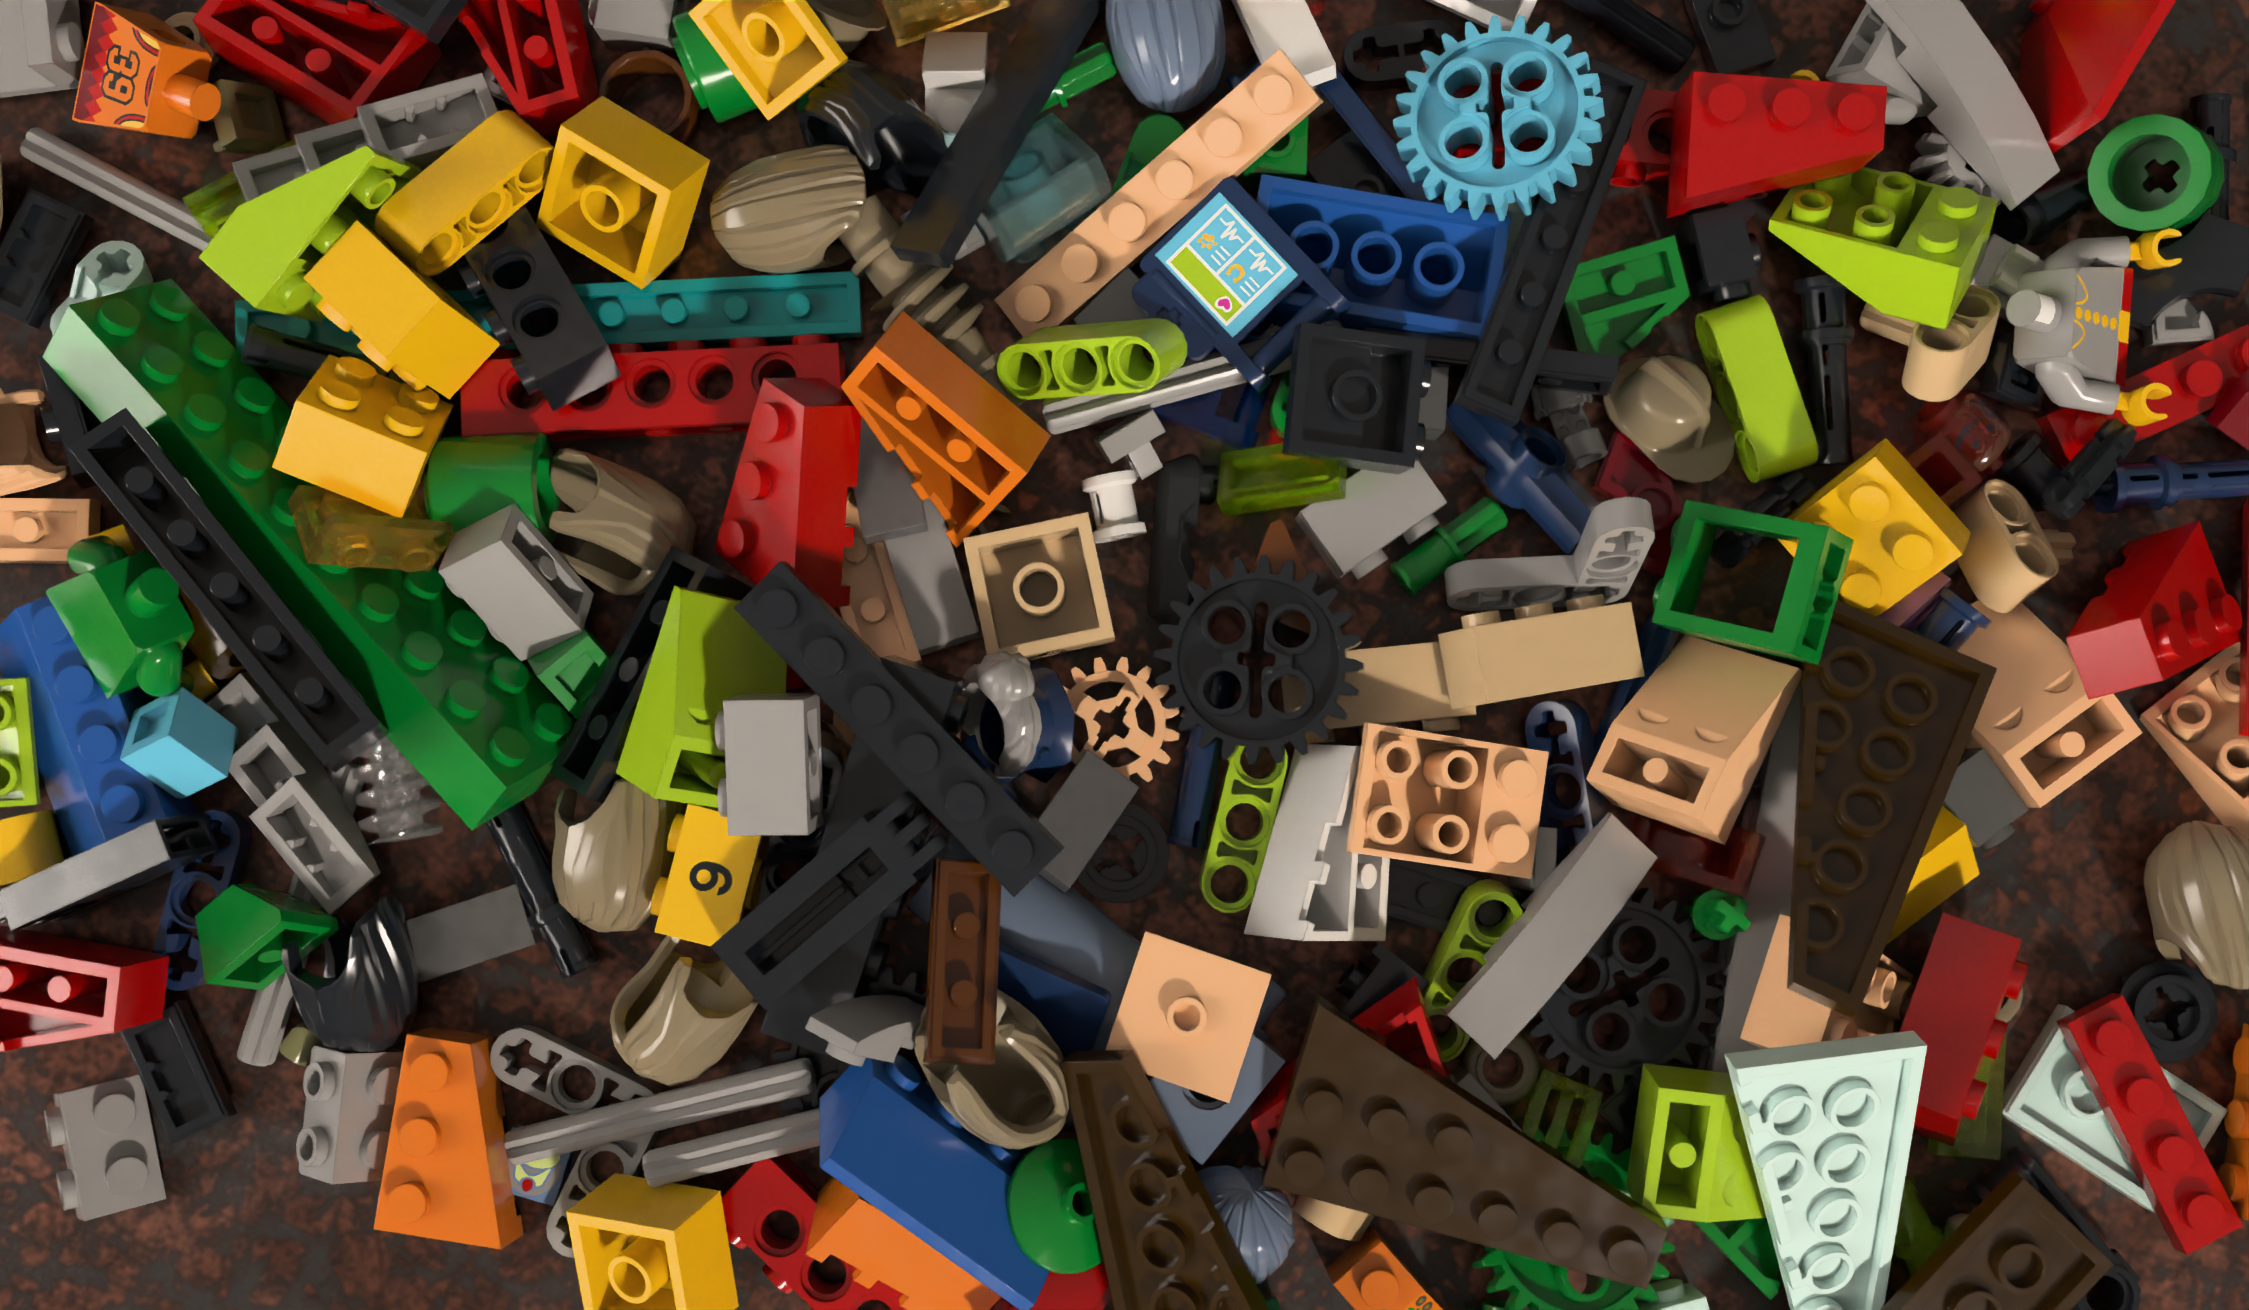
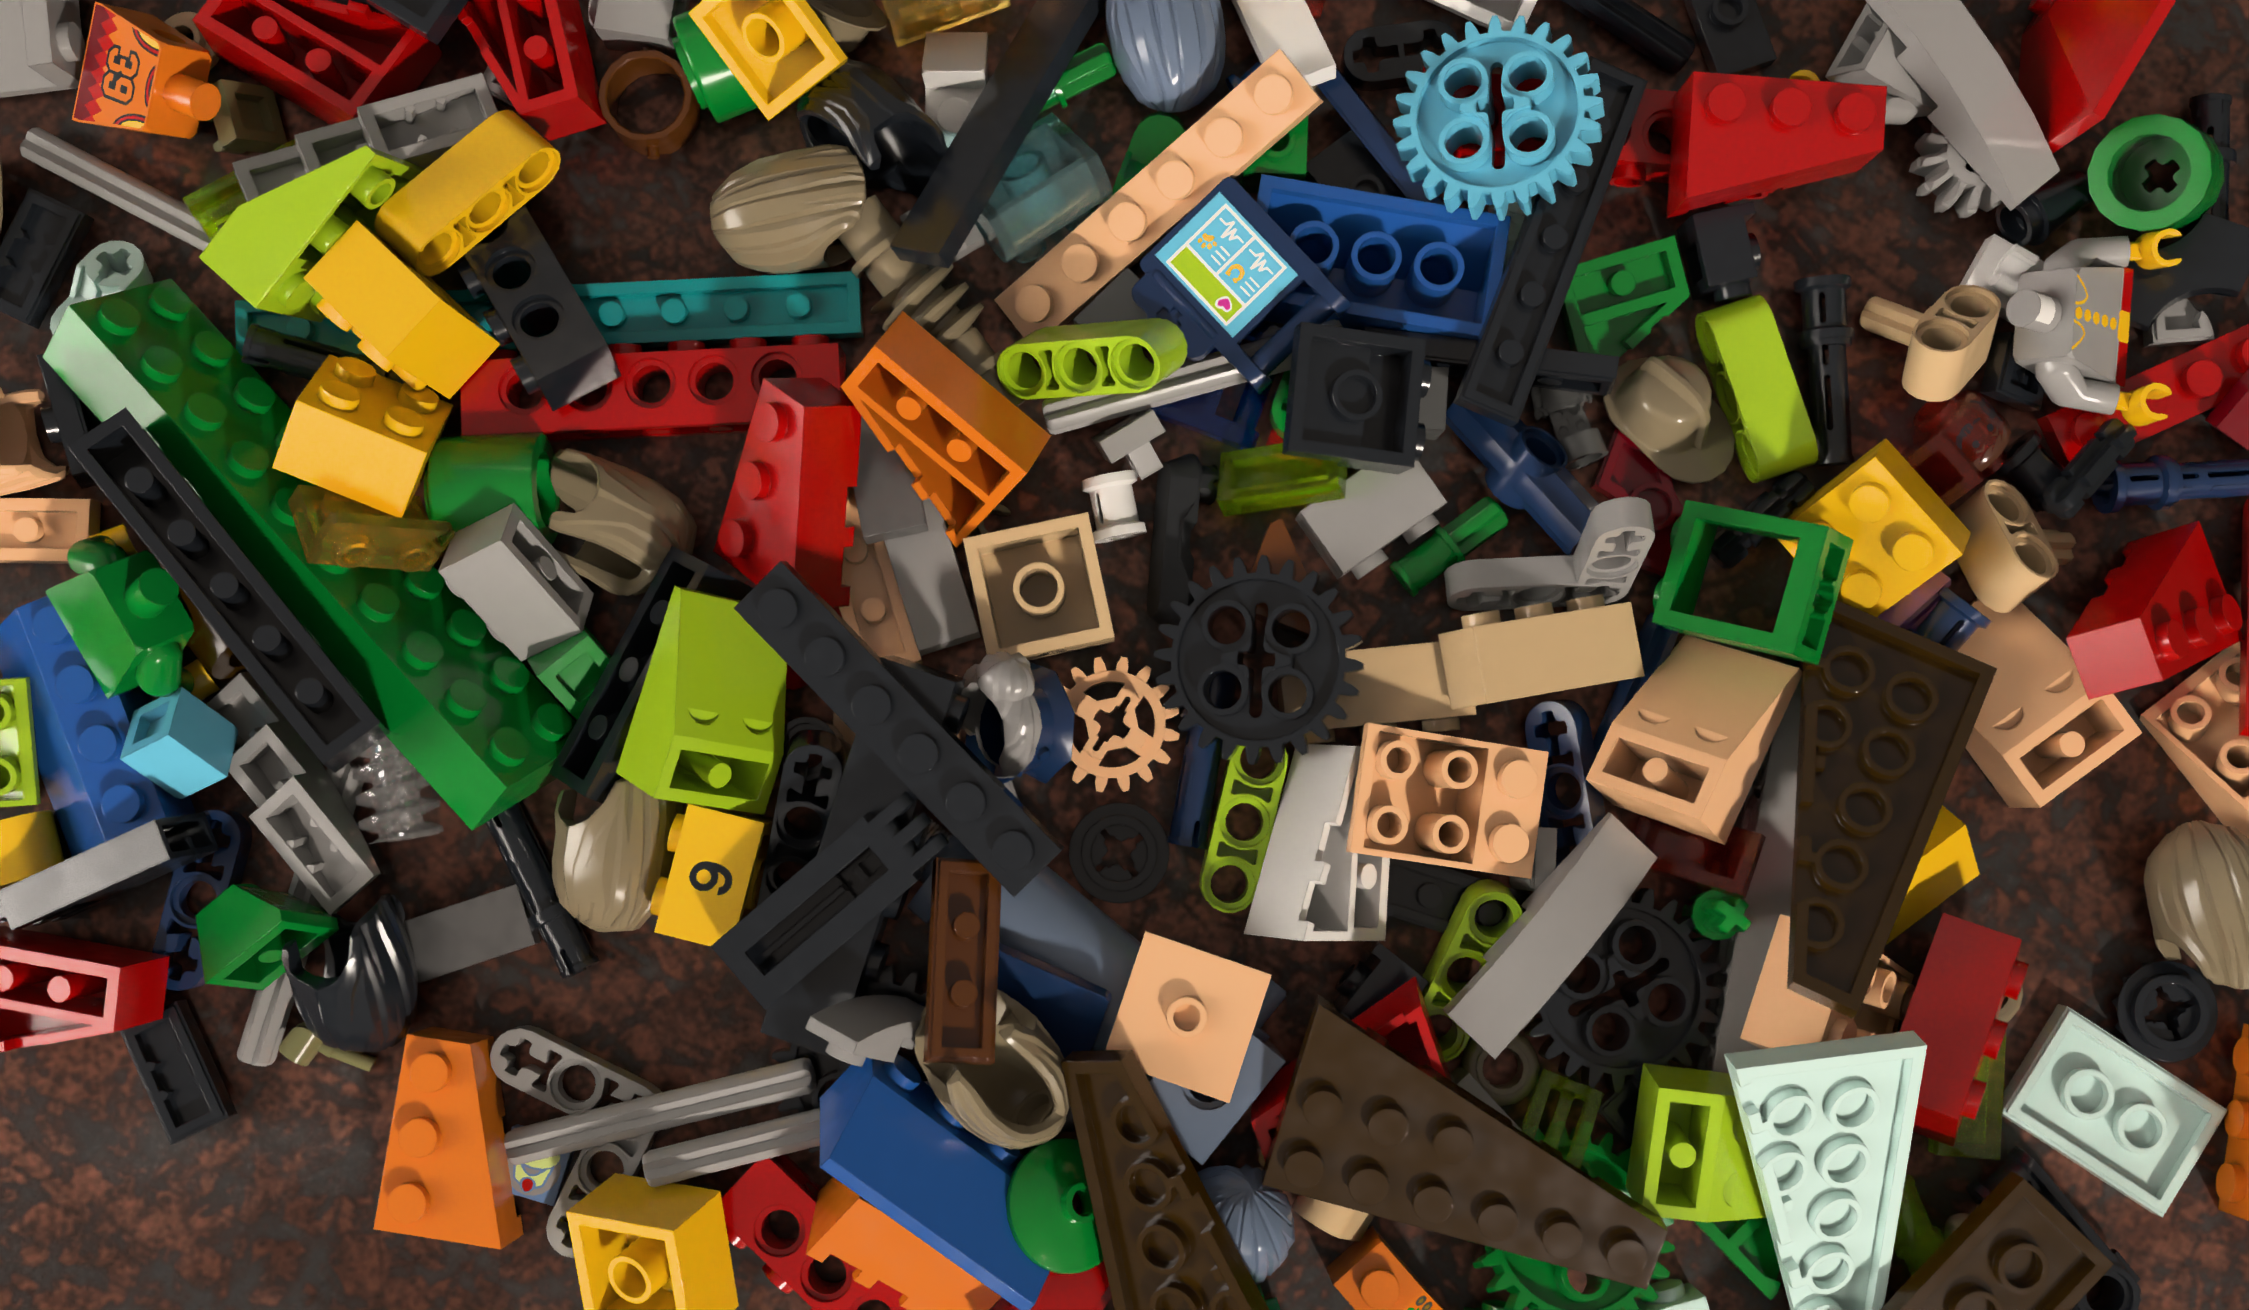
(105, 1148): light grey bracket -> none
(347, 1113): light grey bracket -> none
(621, 191): yellow brick -> none
(678, 1016): dark tan hair -> none
(771, 764): light grey brick -> none
(1083, 816): flat silver tile -> none
(1891, 239): lime slope -> none
(1983, 799): dark grey brick -> none
(2149, 1123): red plate -> none

